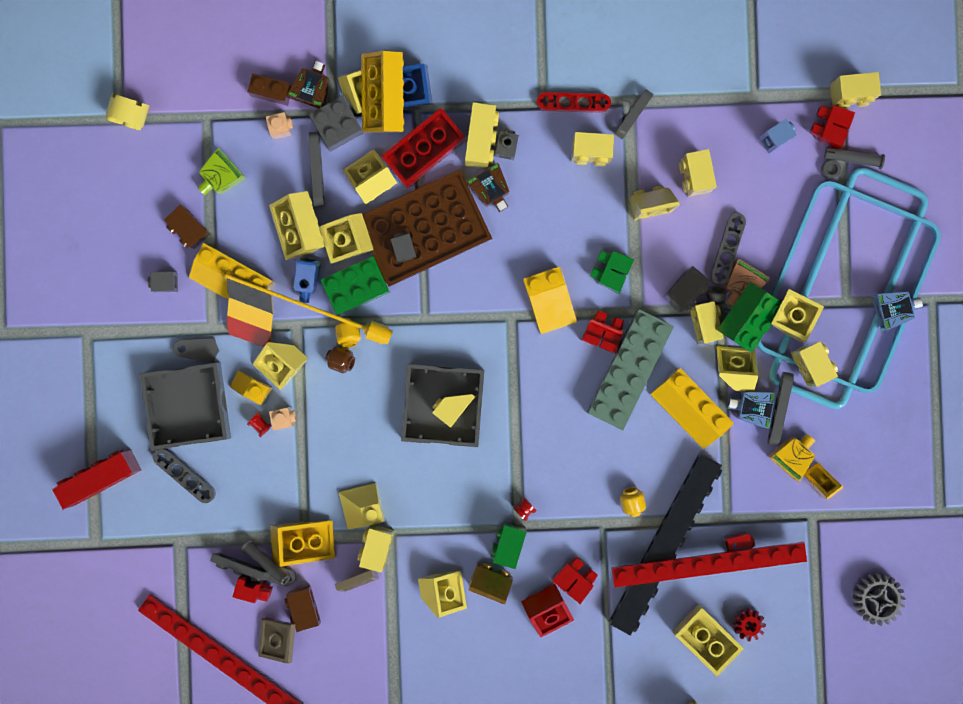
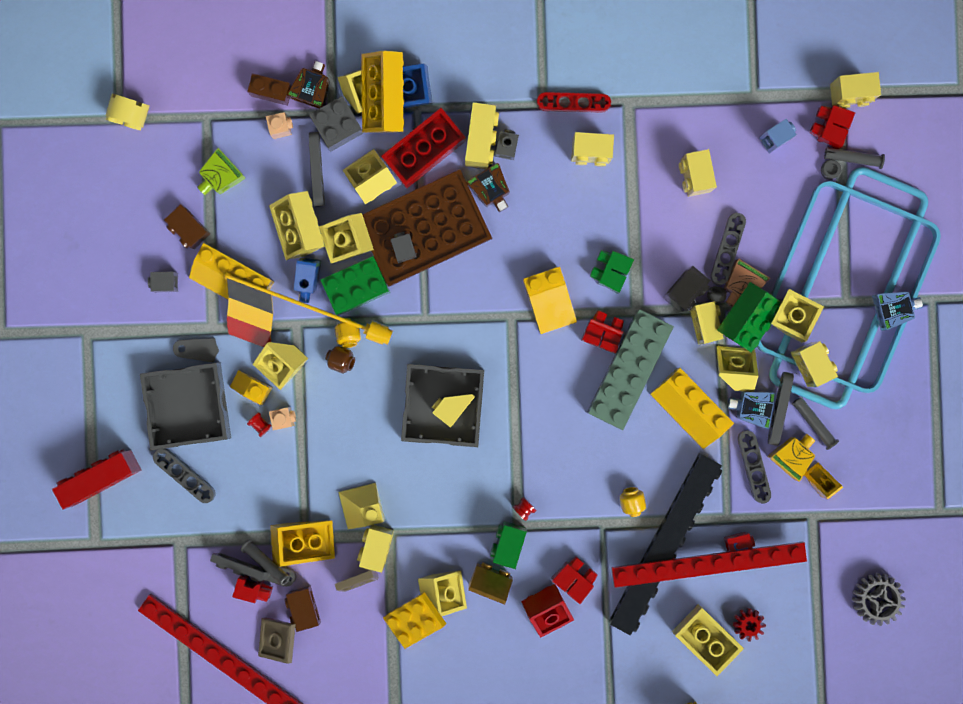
(414, 620): none -> yellow plate
(634, 114): dark grey beam -> none
(653, 203): light yellow slope -> none
(752, 467): none -> dark grey beam
(815, 423): none -> dark grey pin

